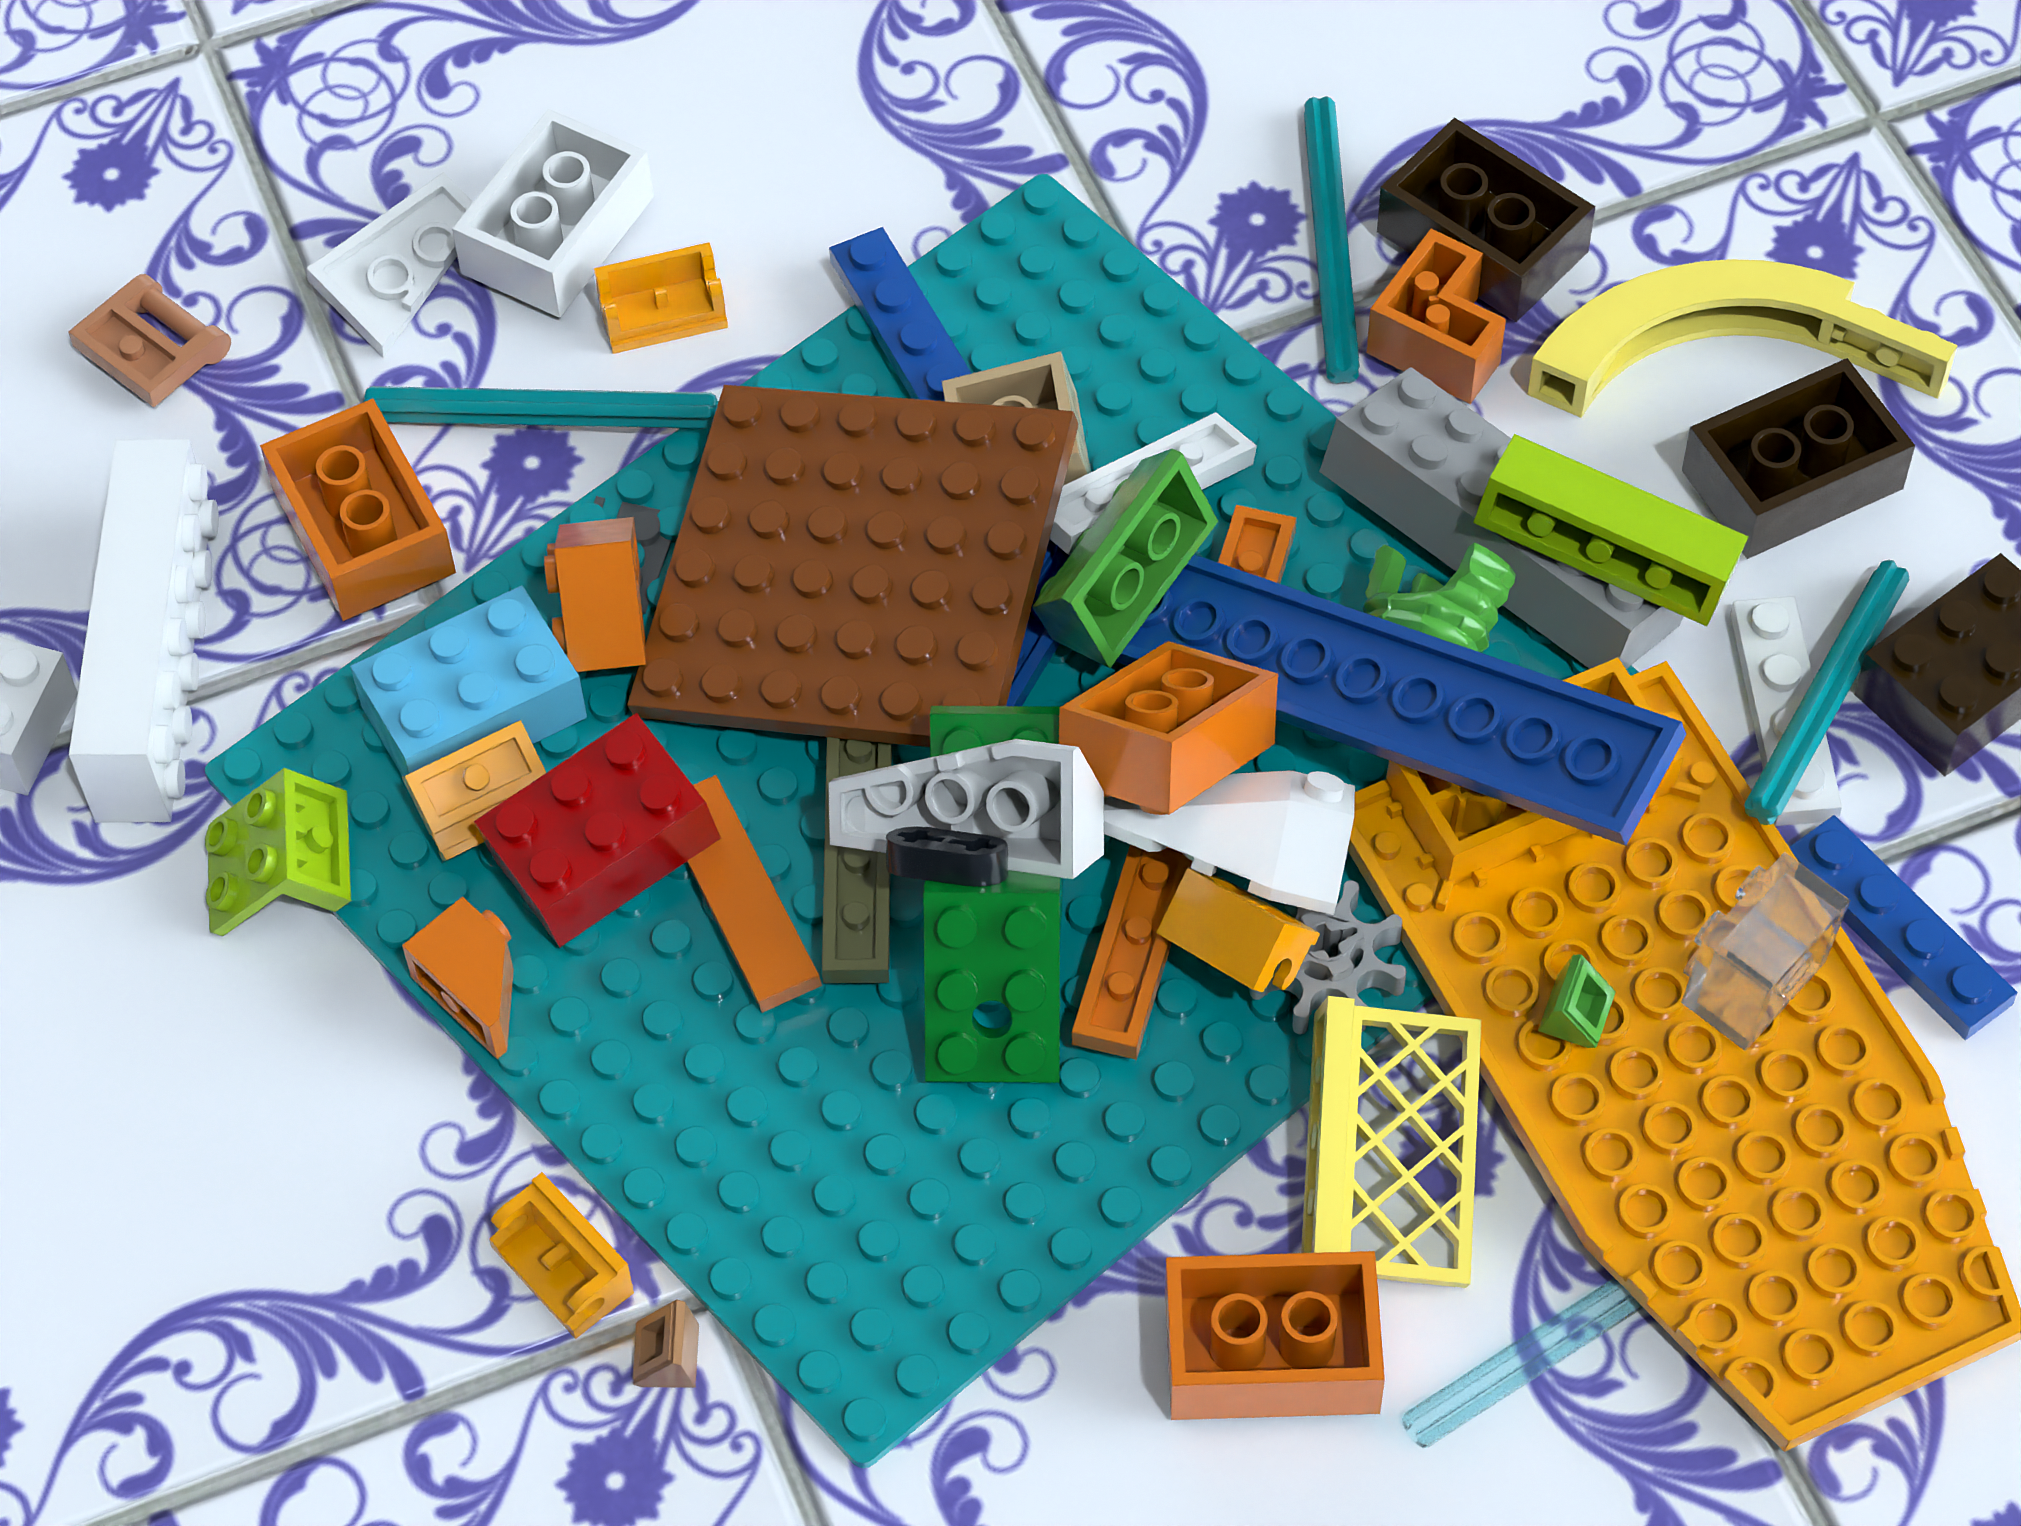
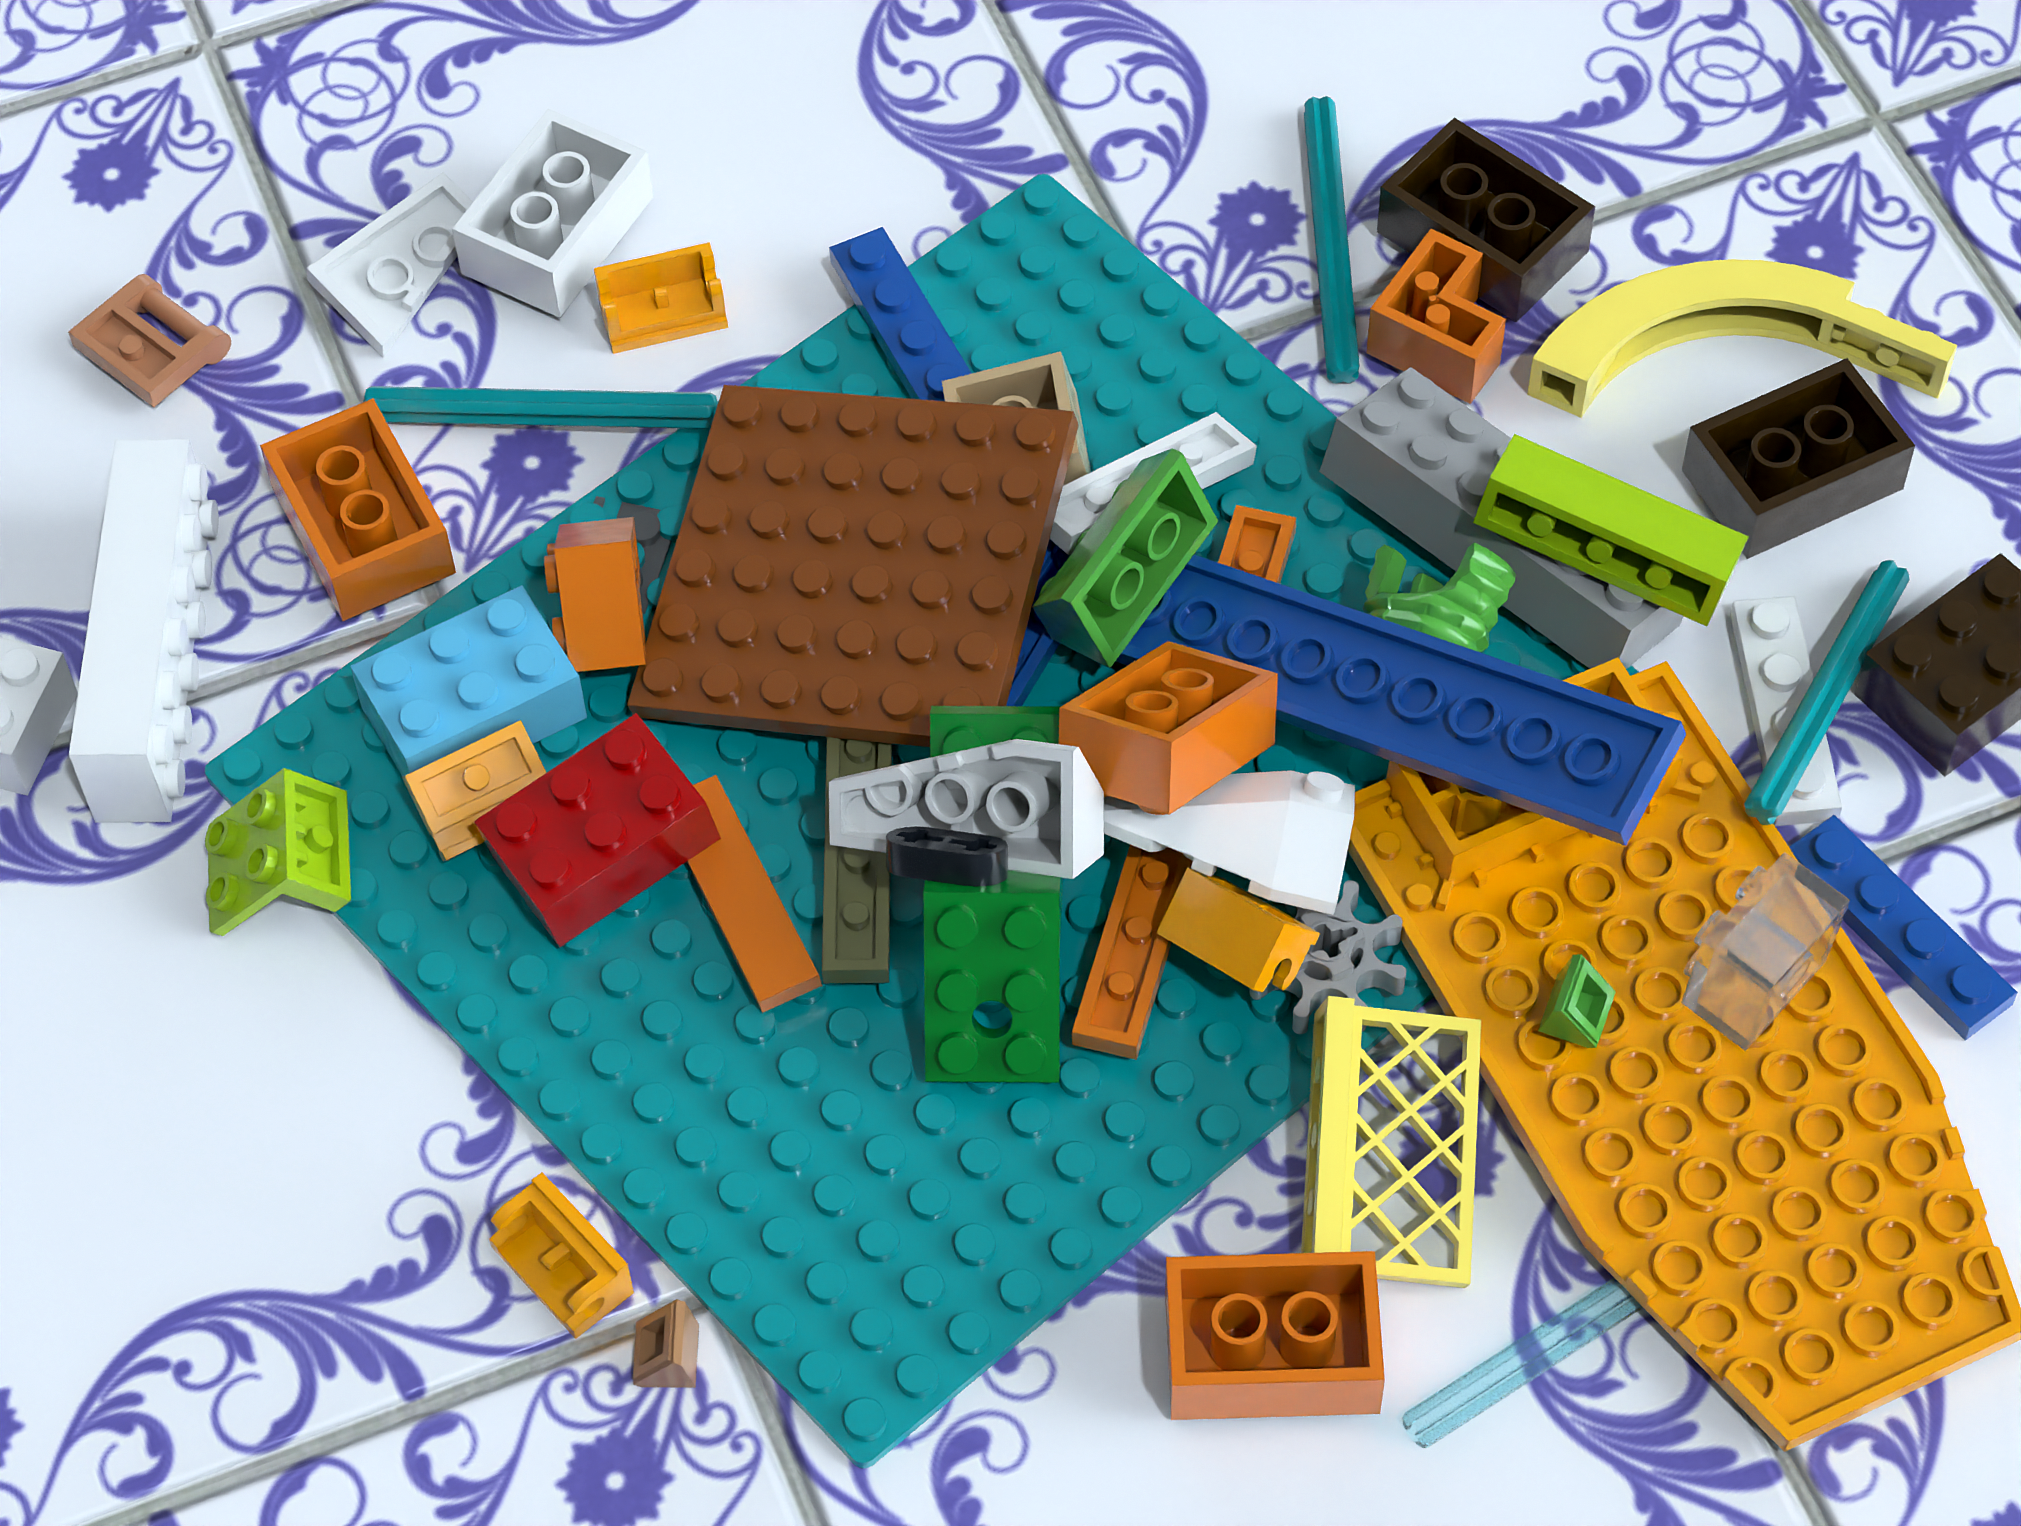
(467, 970): orange slope -> none

